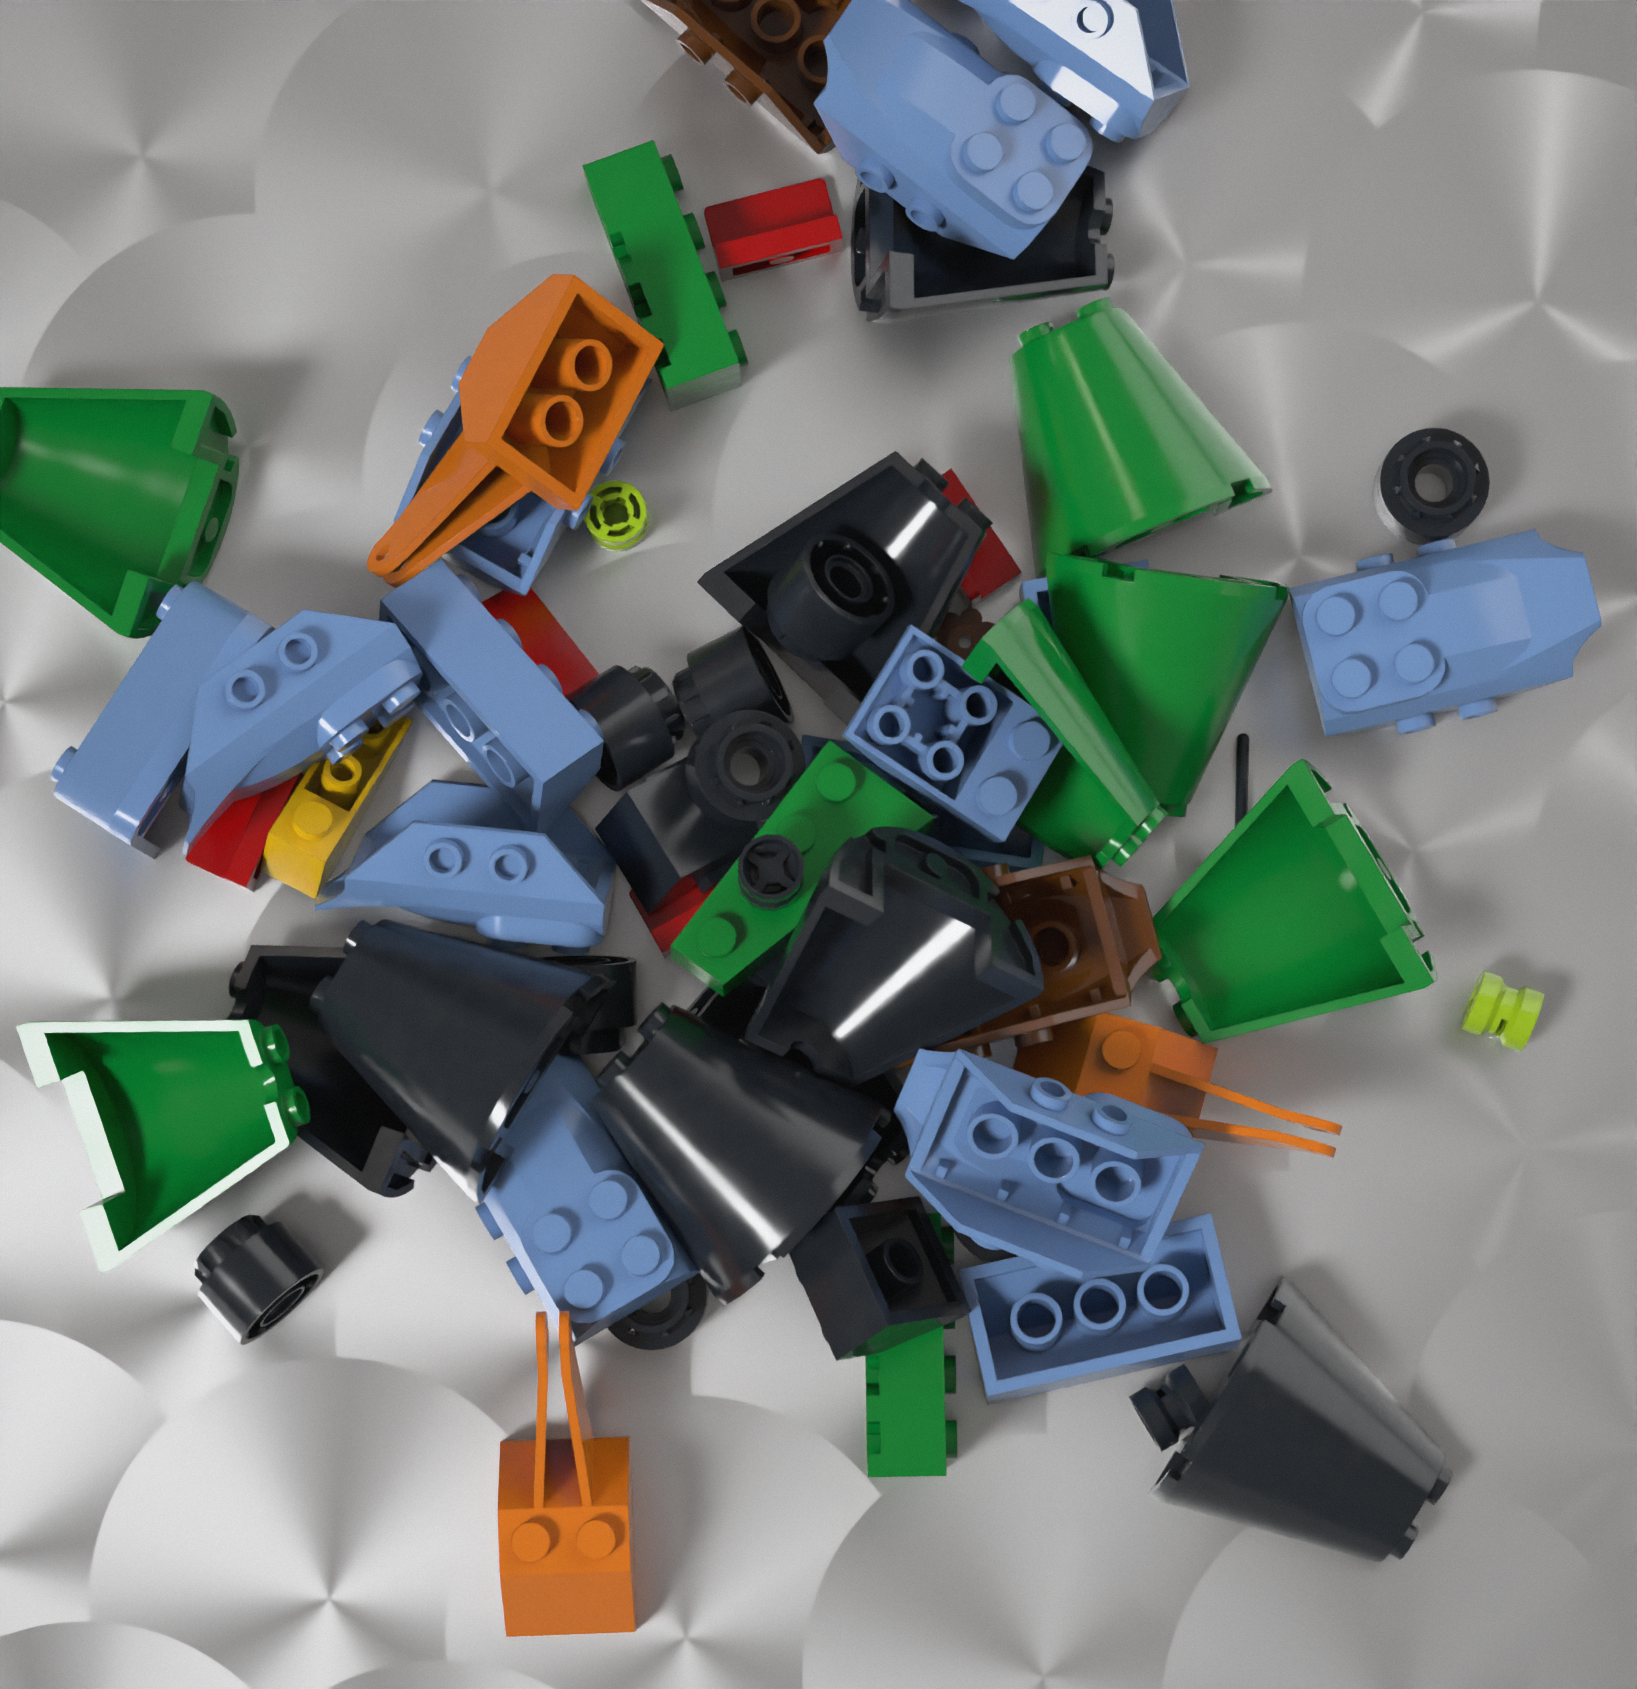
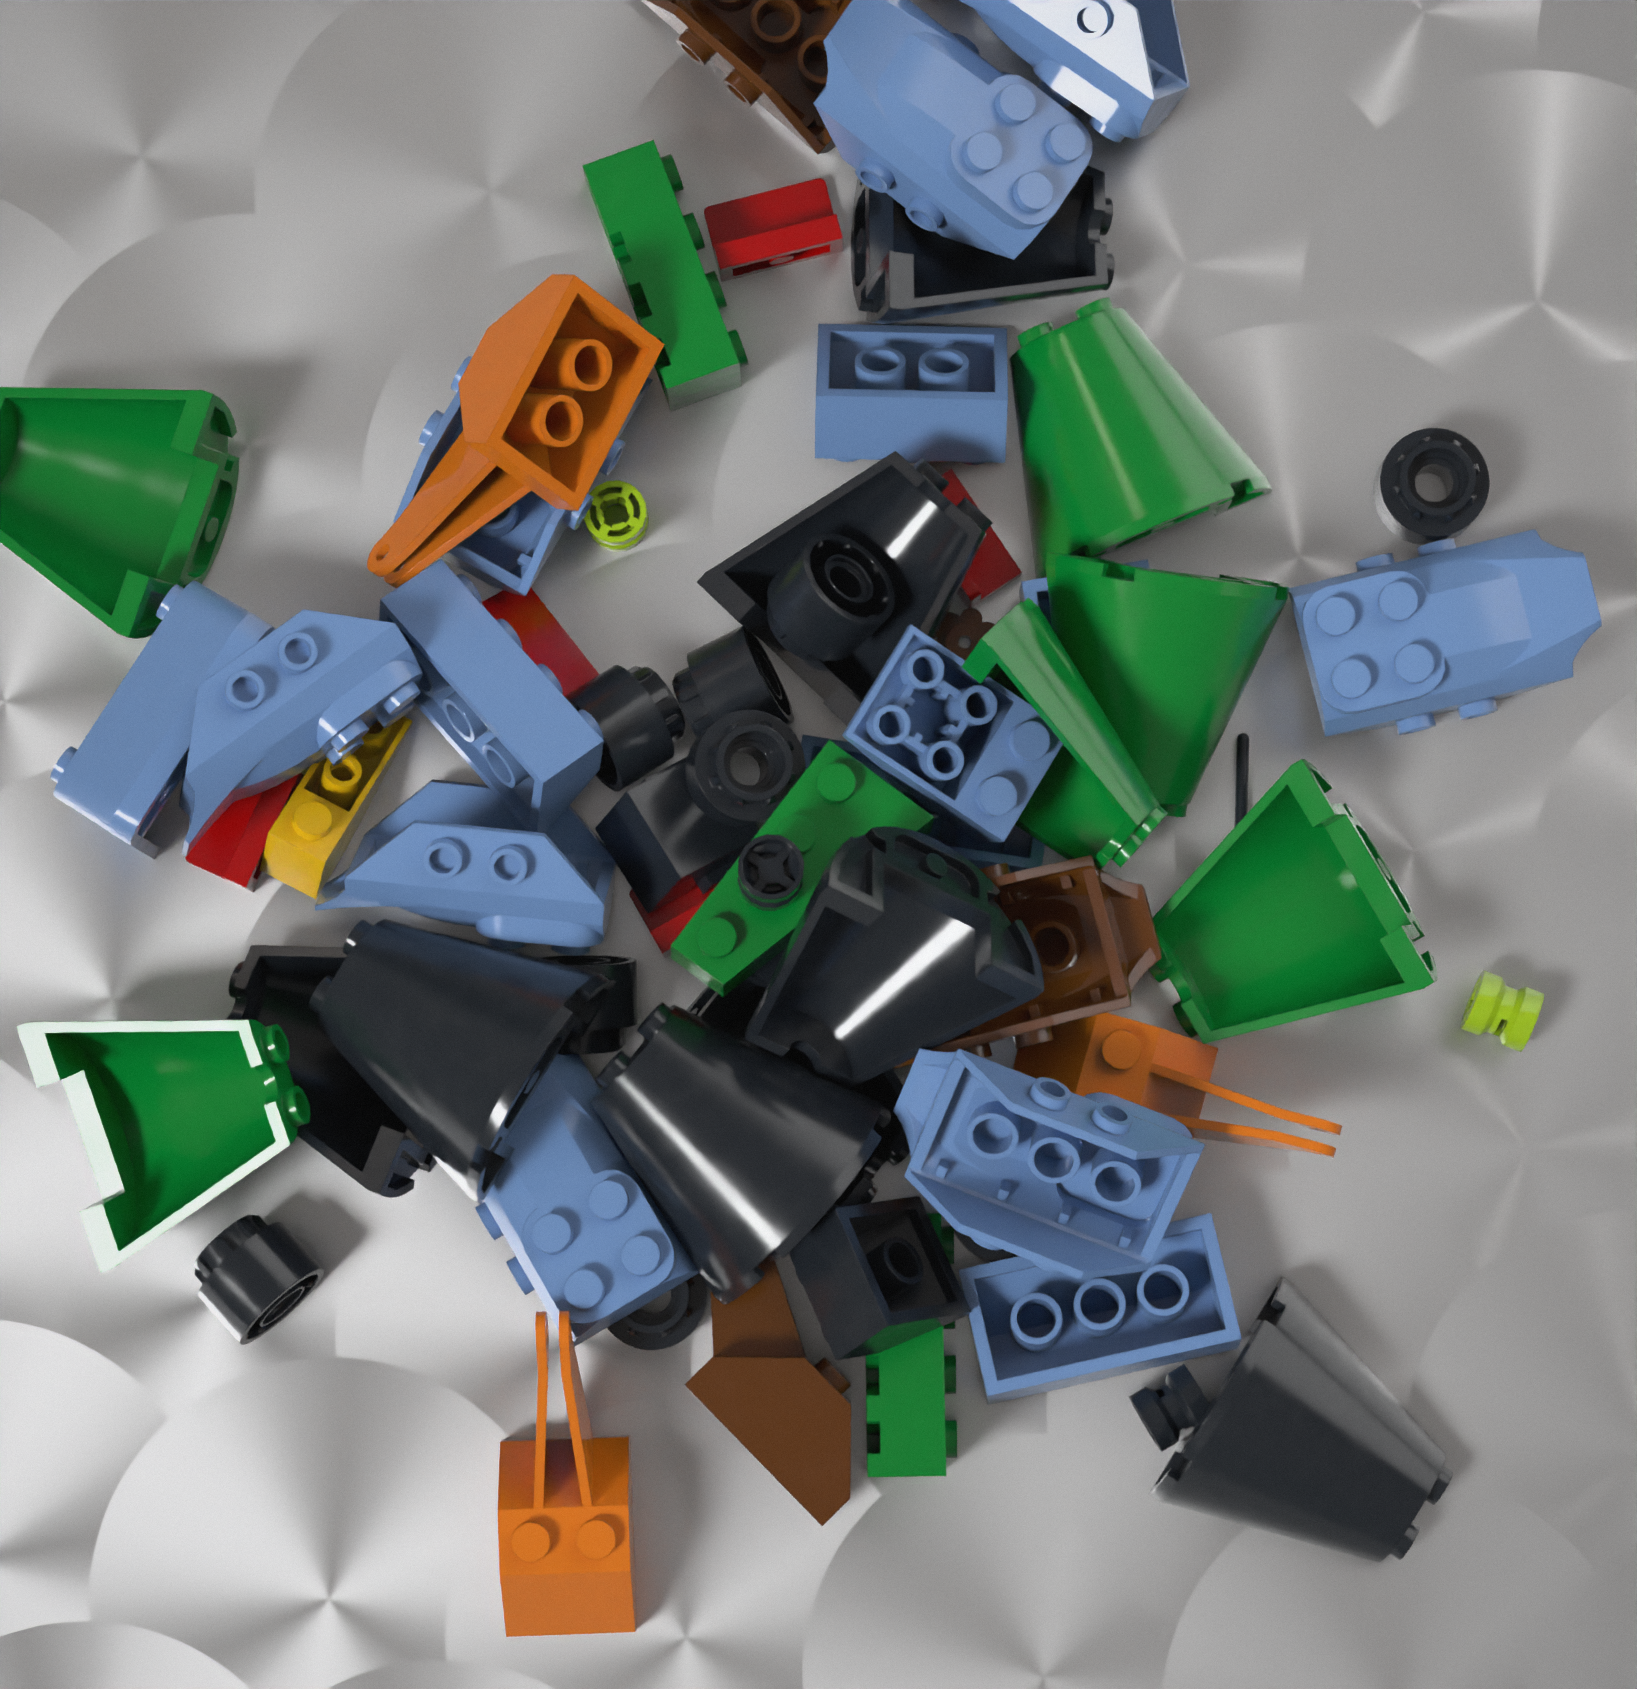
(777, 1398): none -> reddish brown slope
(911, 392): none -> medium blue slope

